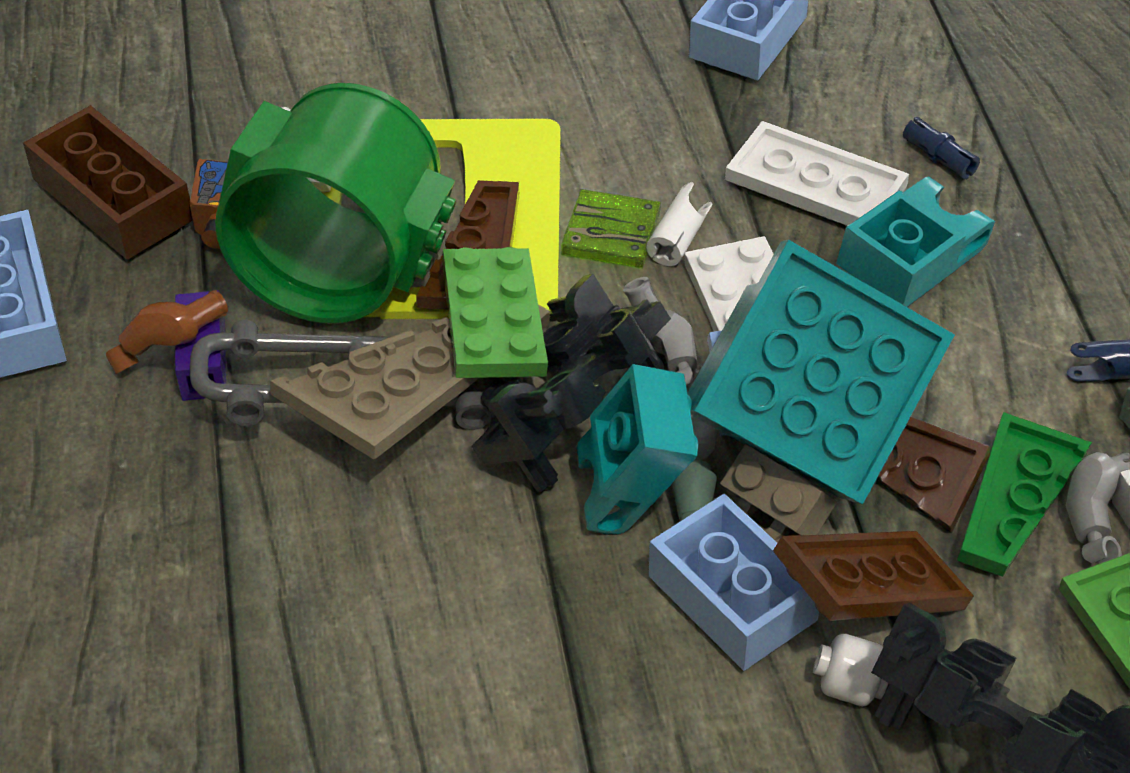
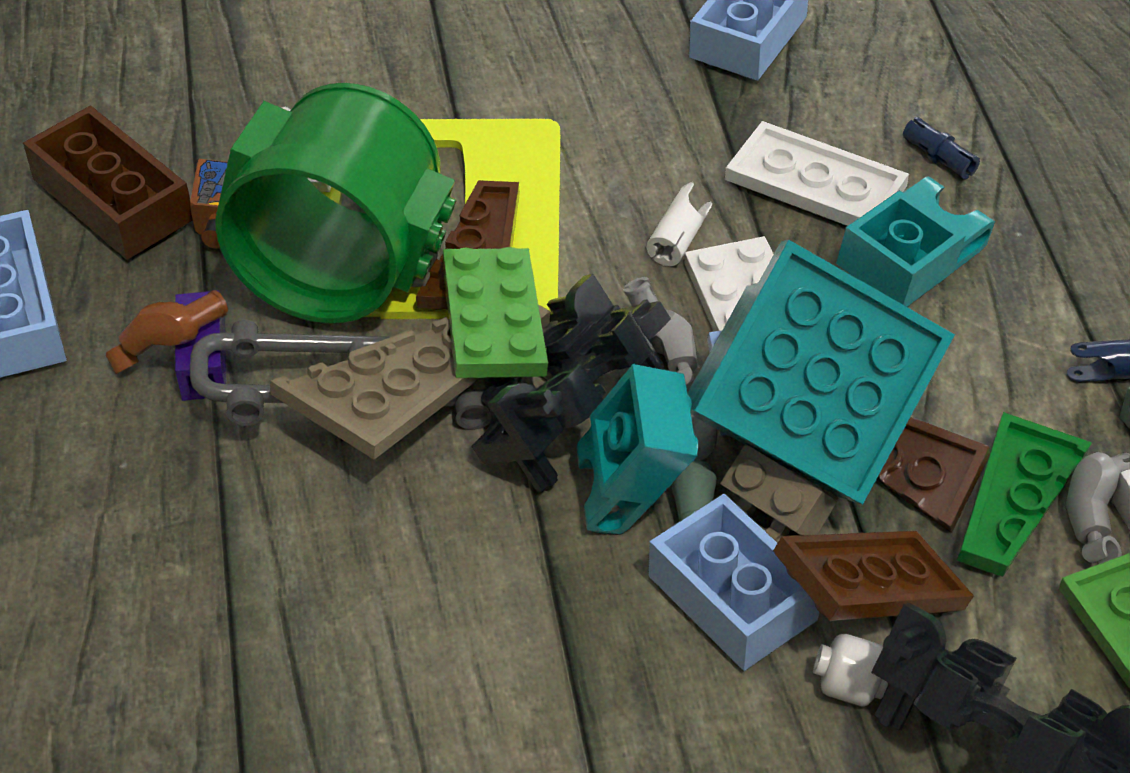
(610, 228): clear neon green tile -> none

